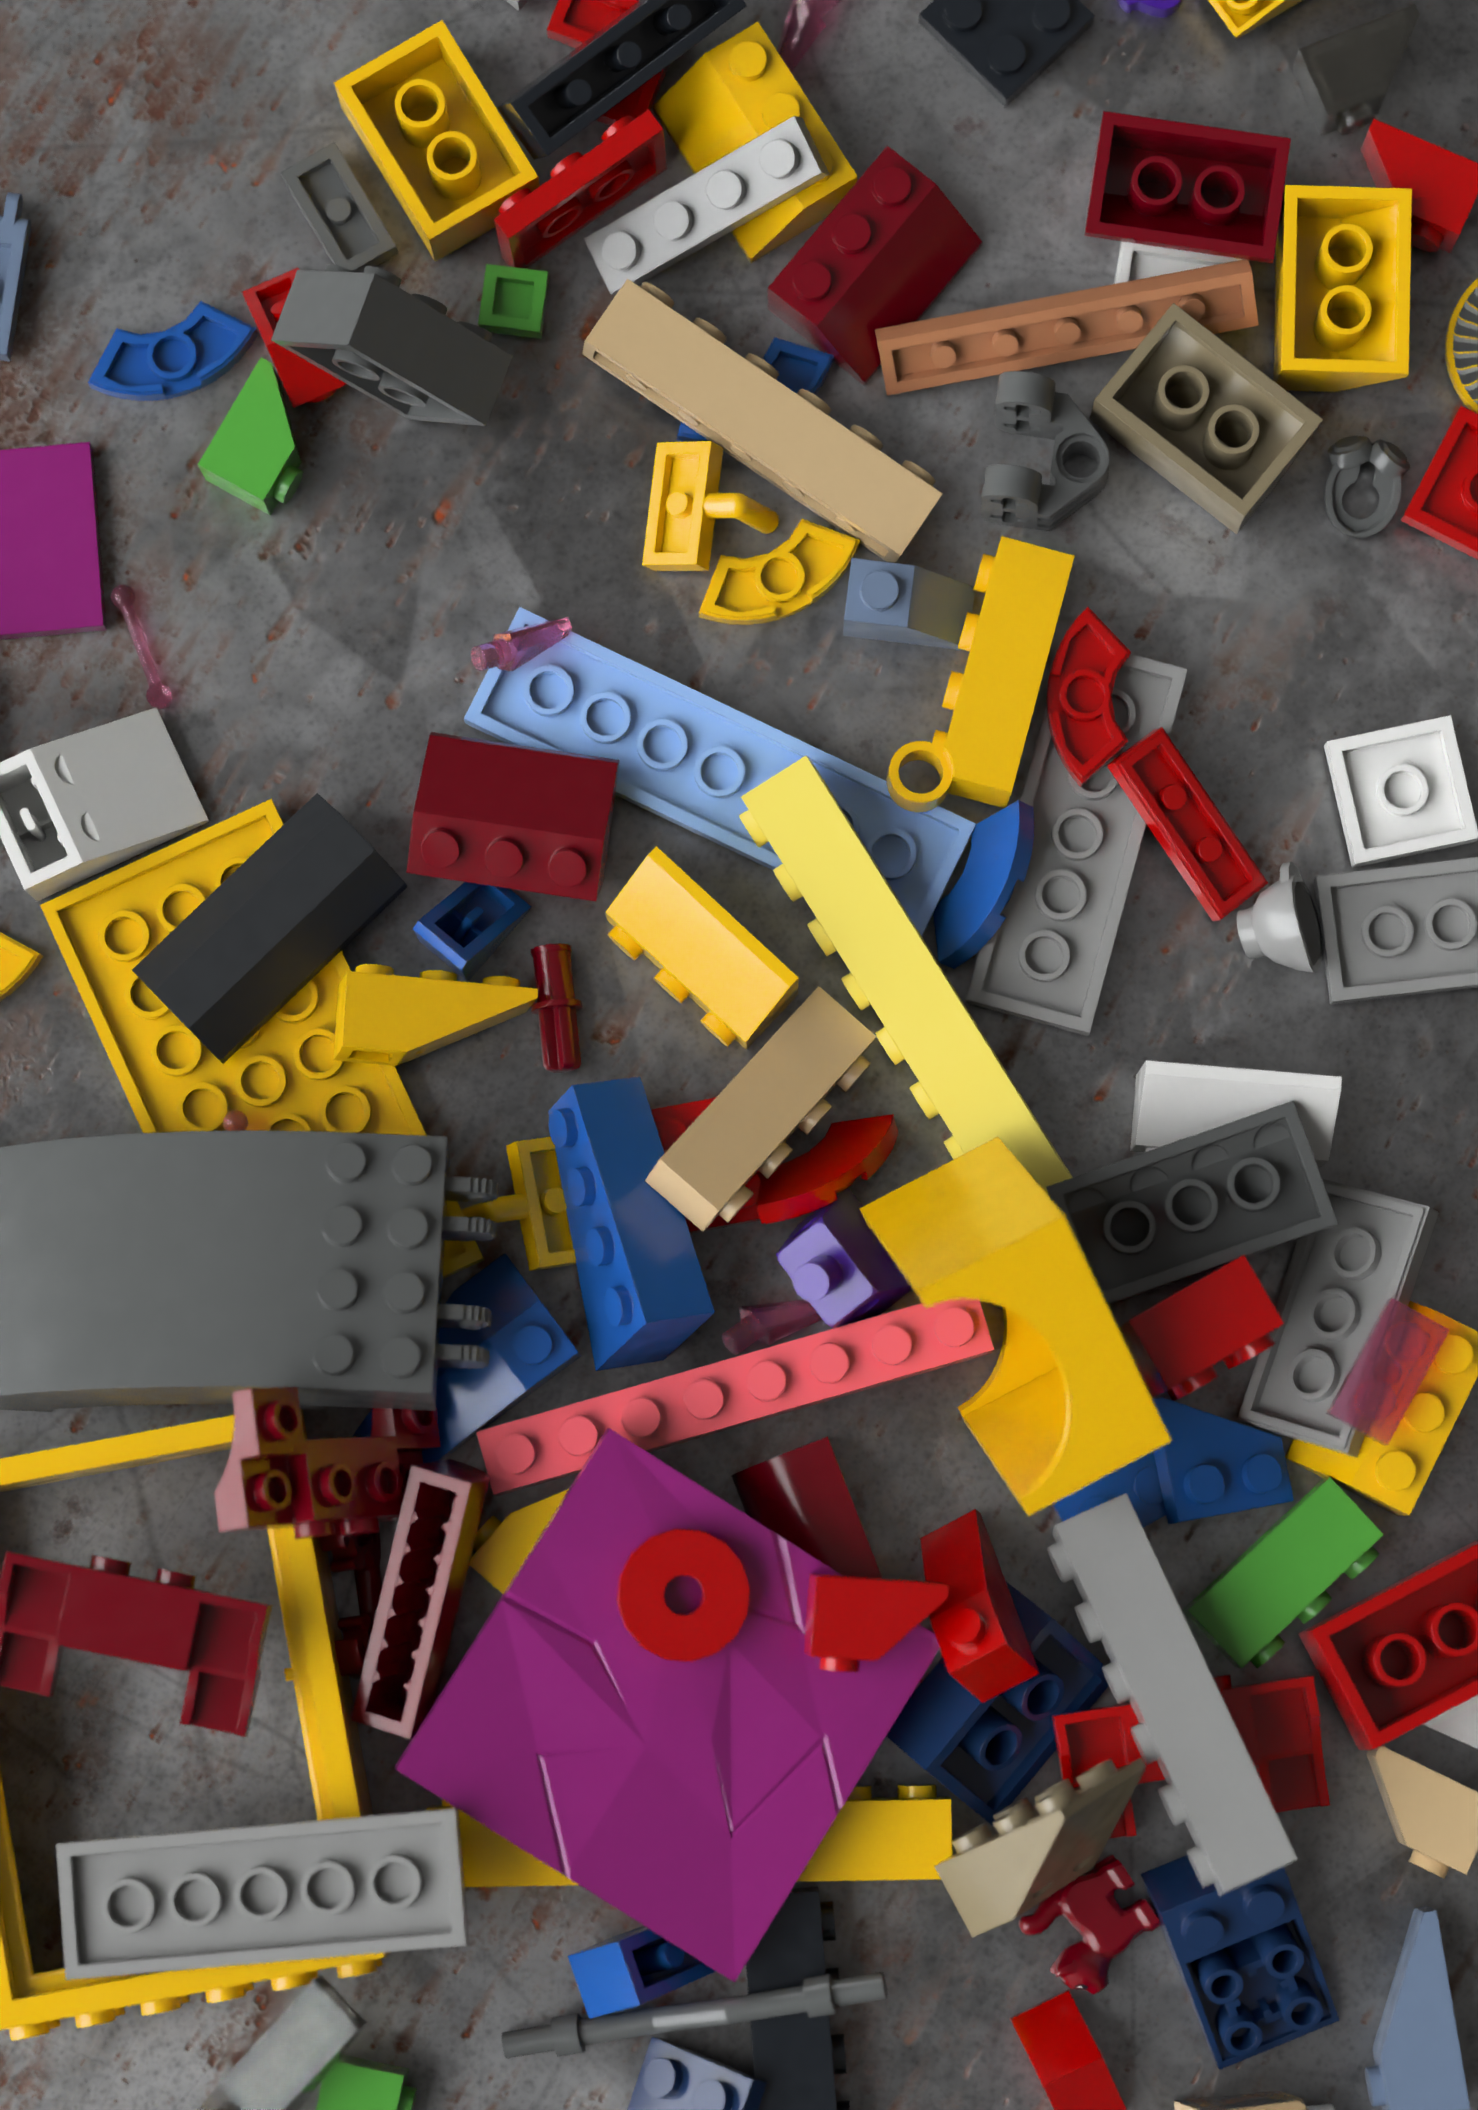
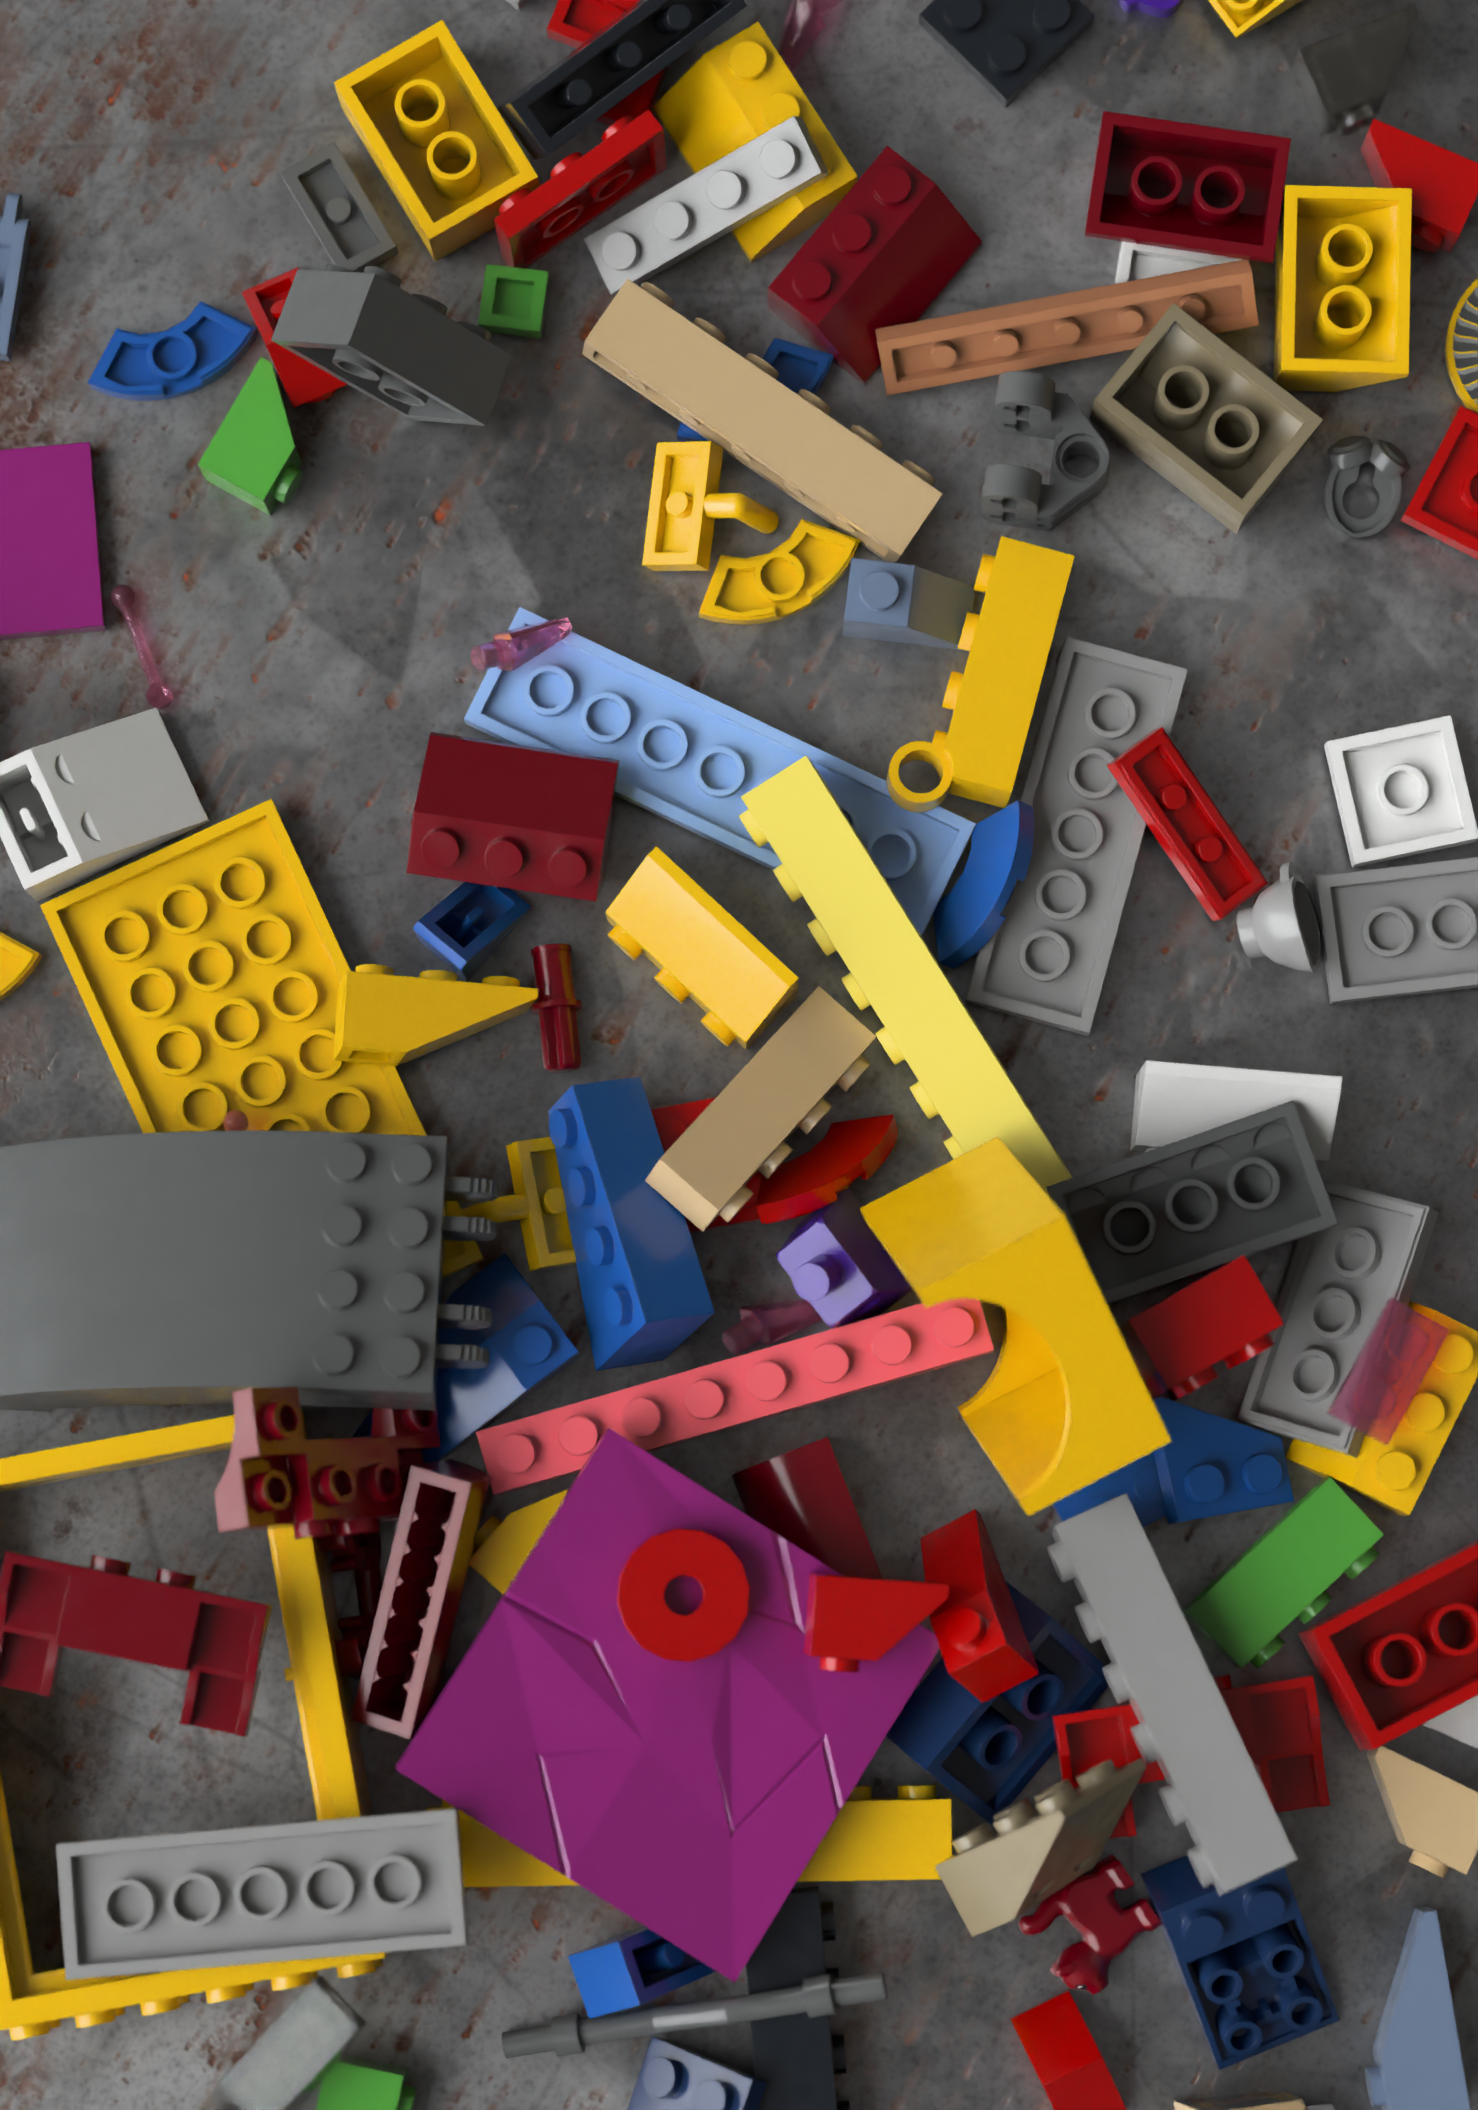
(270, 927): black piece -> none
(1081, 697): red tile -> none

